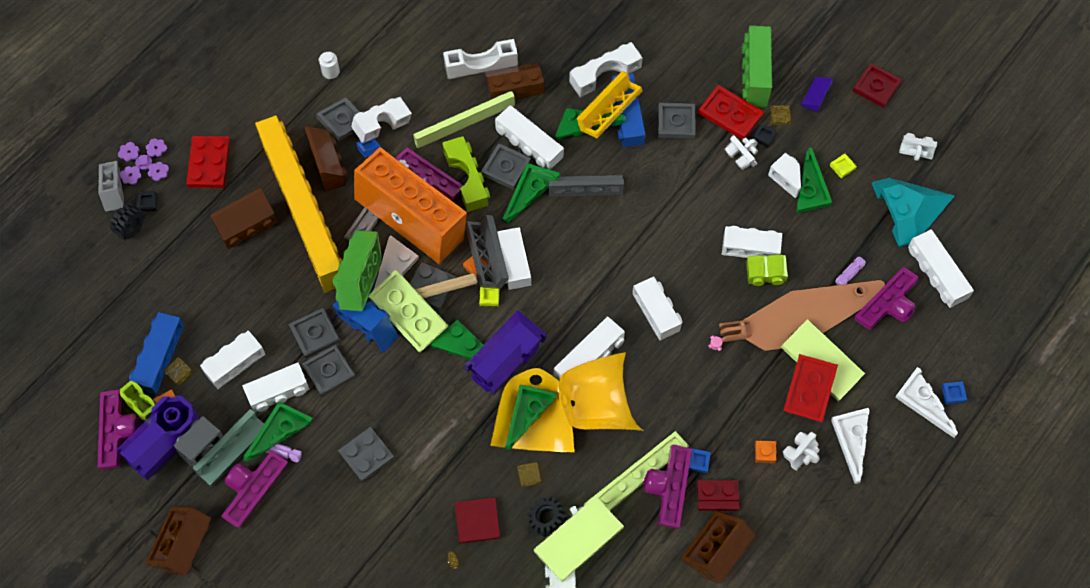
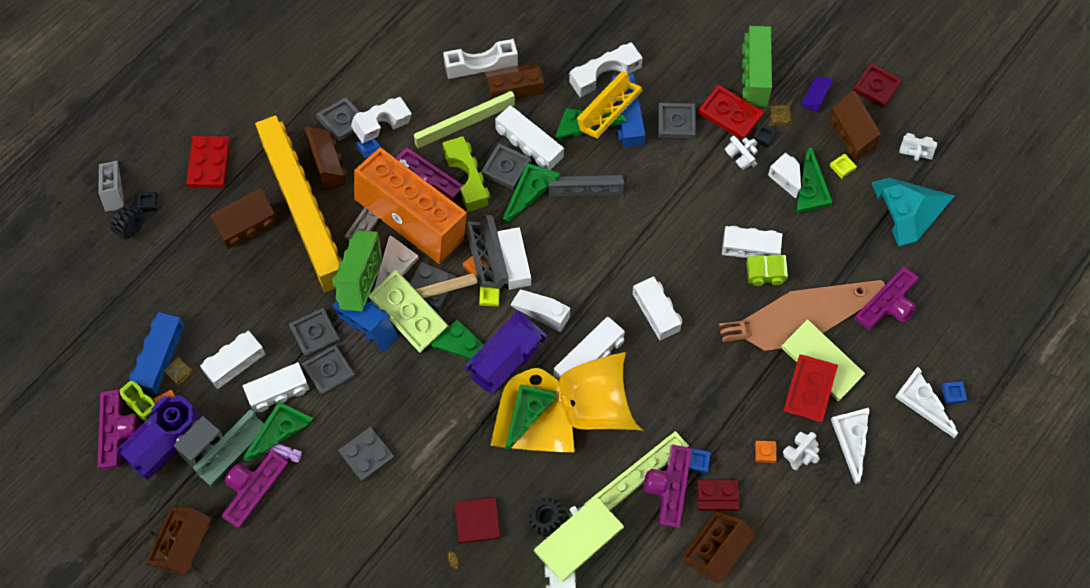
(143, 162): medium lavender plant -> none
(329, 65): white brick -> none
(529, 474): clear yellow tile -> none
(542, 309): none -> white slope
(716, 343): bright pink piece -> none
(850, 271): lavender axle -> none
(855, 126): none -> reddish brown slope
(940, 268): white brick -> none

